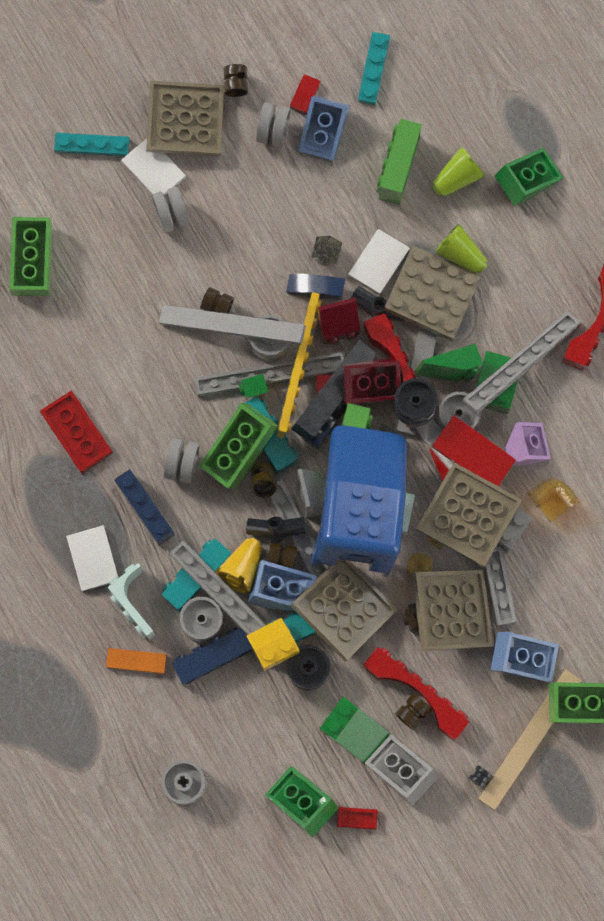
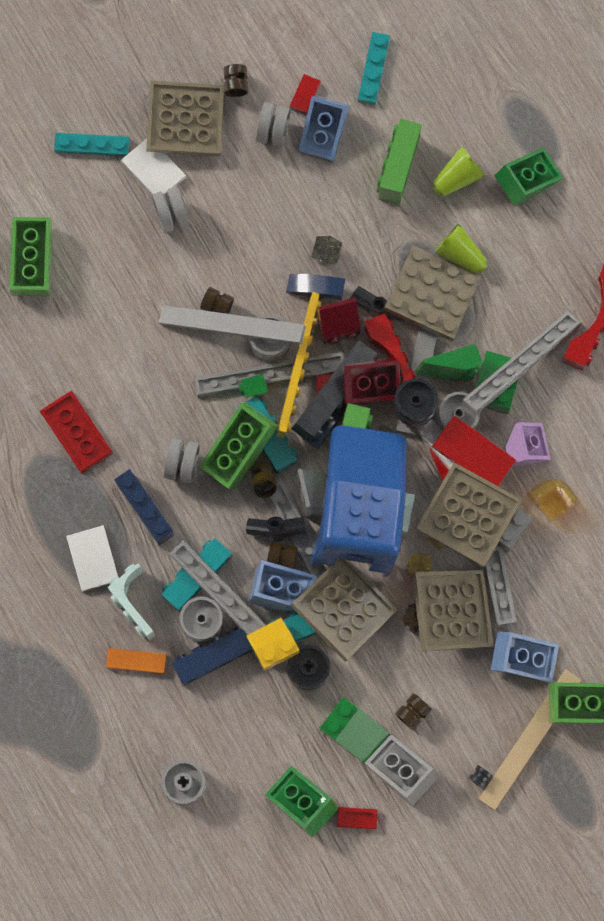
(241, 566): yellow cone -> none
(379, 261): white tile -> none
(385, 668): red arch -> none

